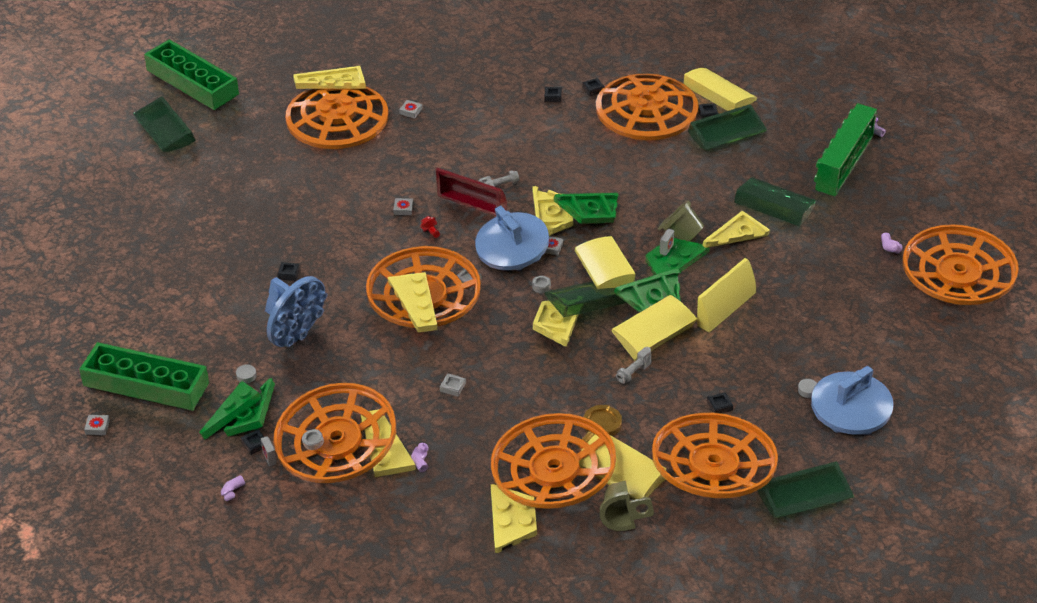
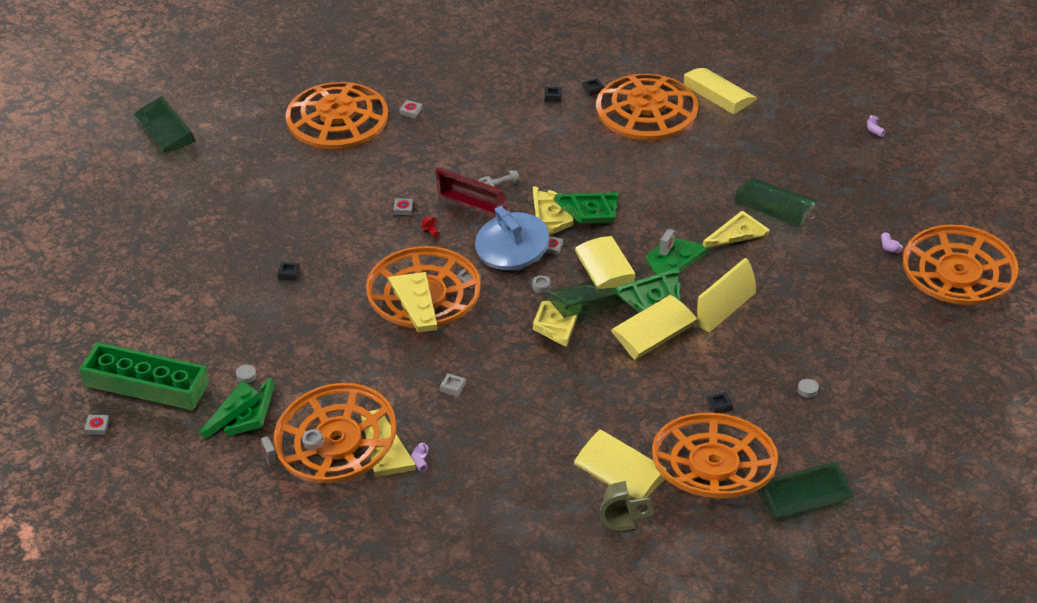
(191, 74): green brick -> none
(227, 490): lavender arm -> none
(252, 441): black tile -> none
(293, 309): medium blue bracket -> none
(331, 79): light yellow wing -> none
(511, 519): light yellow wing -> none
(556, 455): orange dish -> none
(606, 417): pearl gold piece -> none
(644, 360): light grey hinge -> none
(683, 222): olive container -> none
(707, 110): black tile -> none
(726, 127): clear green slope -> none
(845, 149): green brick -> none
(852, 402): medium blue bracket -> none

